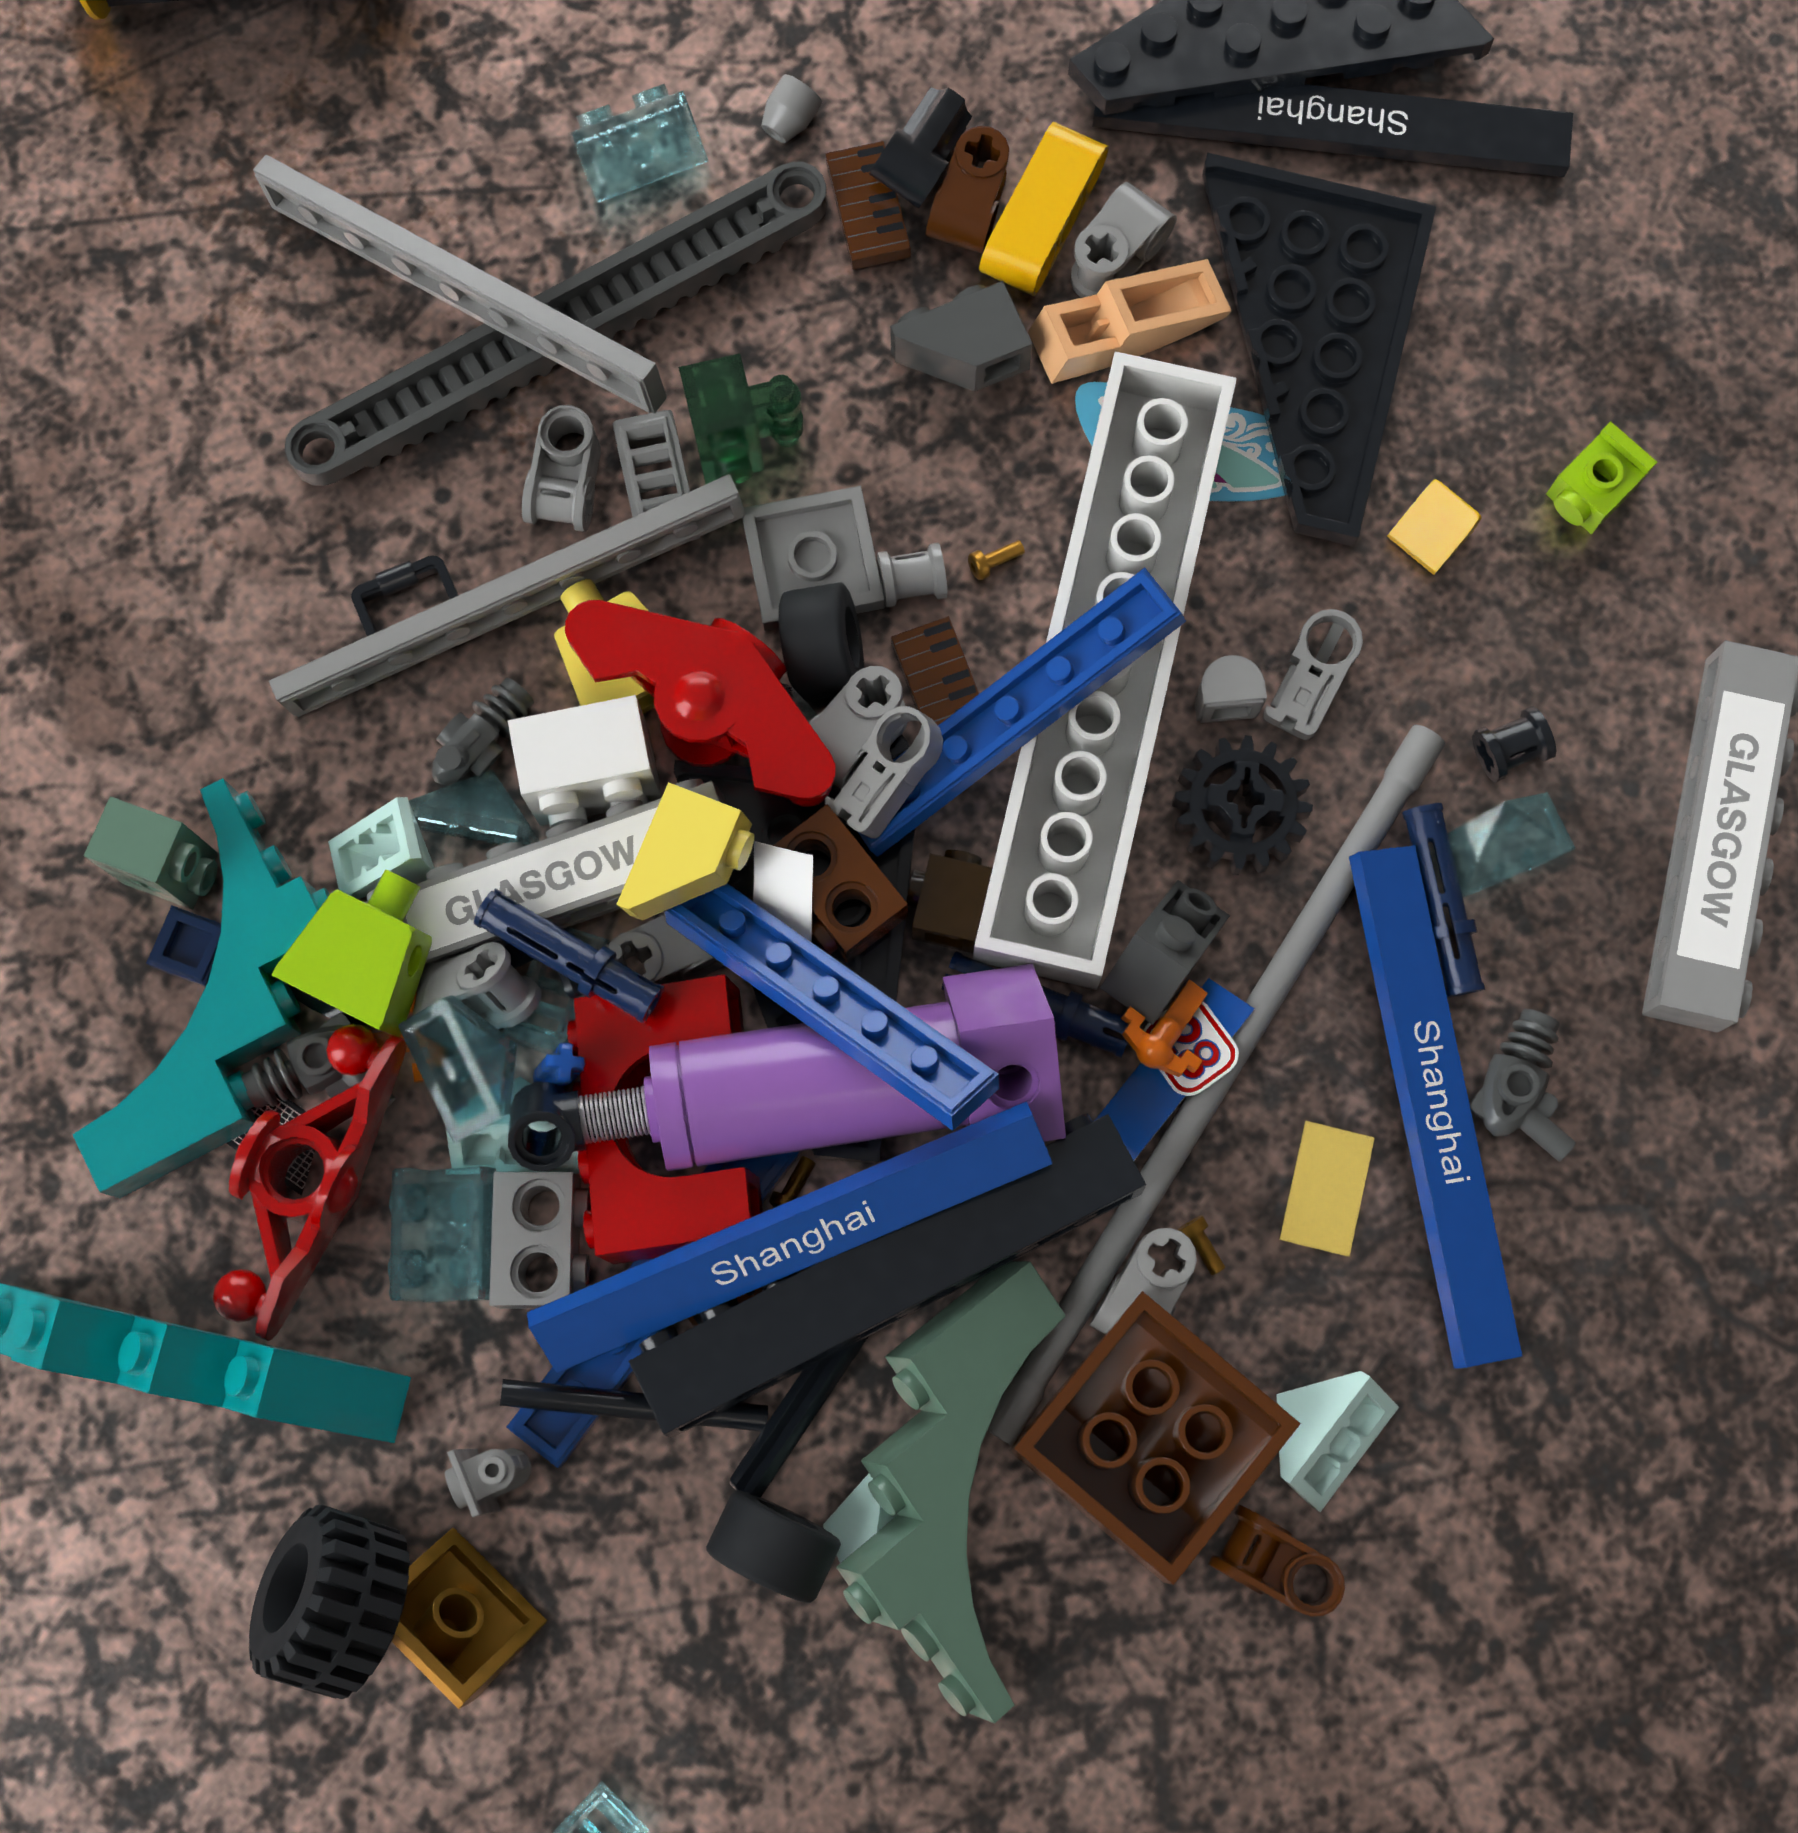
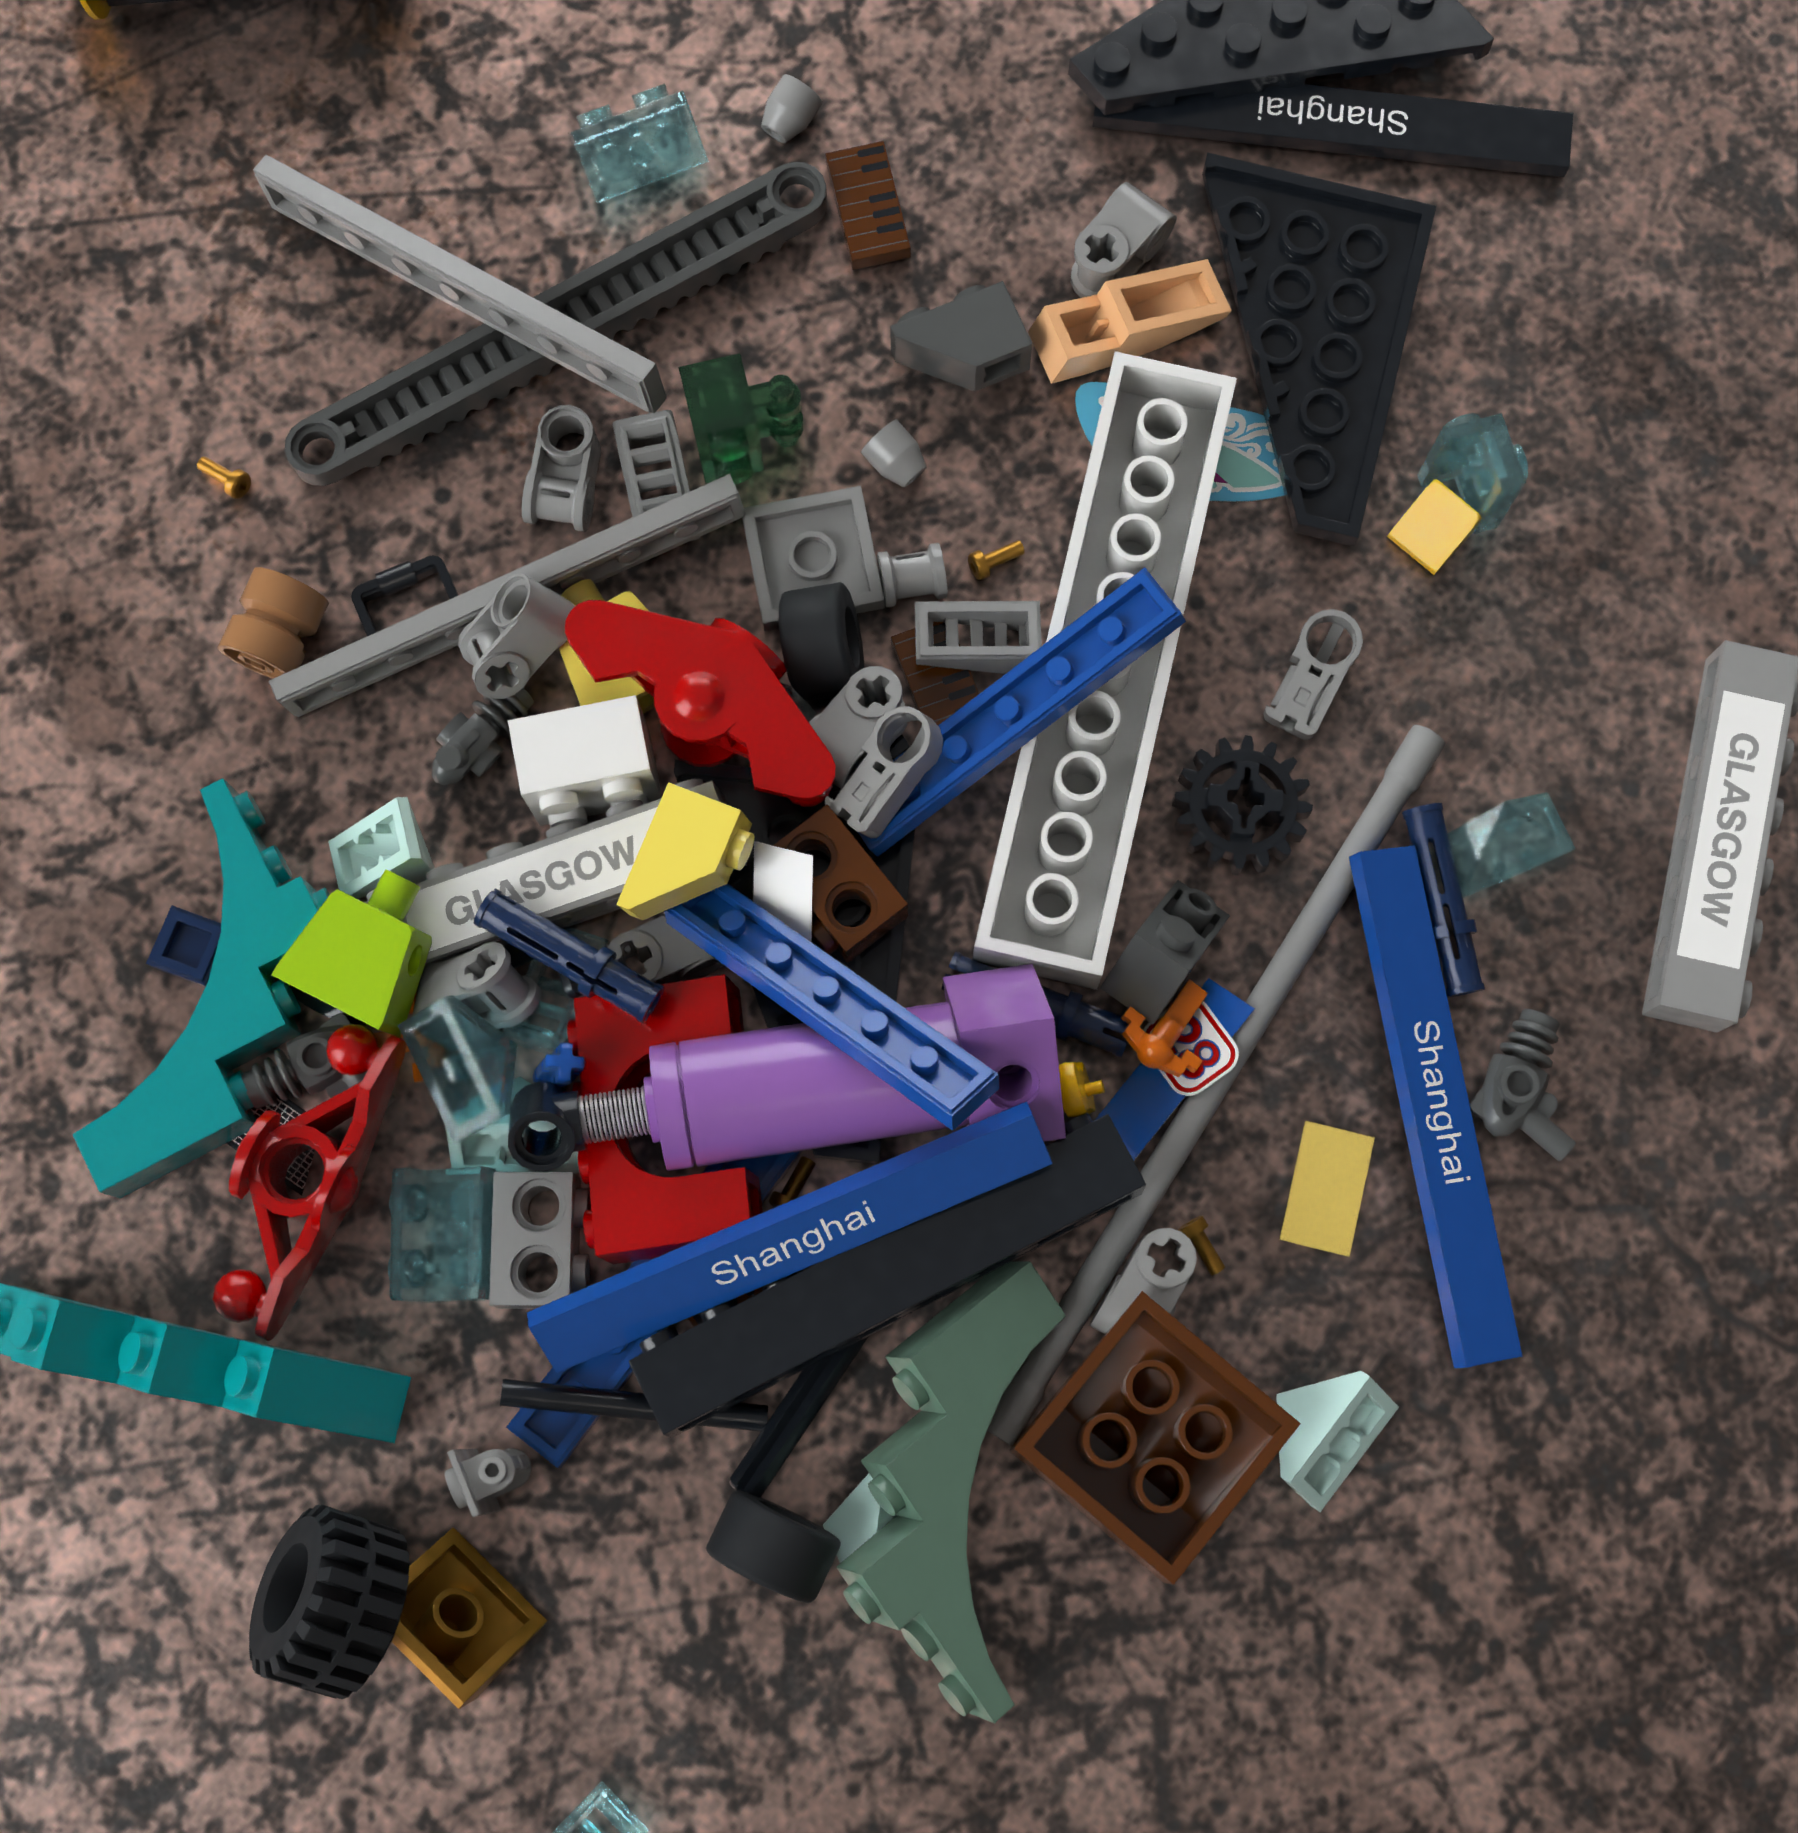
(152, 853): sand green brick -> none
(235, 483): none -> pearl gold piece
(274, 621): none -> medium nougat wheel
(474, 811): clear light blue slope -> none
(515, 628): none -> light grey piece
(895, 454): none -> light grey hose
(919, 151): black piece -> none
(949, 899): dark brown brick -> none
(970, 195): reddish brown piece -> none
(1000, 615): none -> light grey slope
(1043, 208): yellow beam -> none
(1077, 1089): none -> yellow piece
(1230, 690): light grey brick -> none
(1275, 1562): reddish brown piece -> none
(1482, 462): none -> clear light blue bracket
(1514, 744): black bush -> none
(1615, 462): lime brick -> none

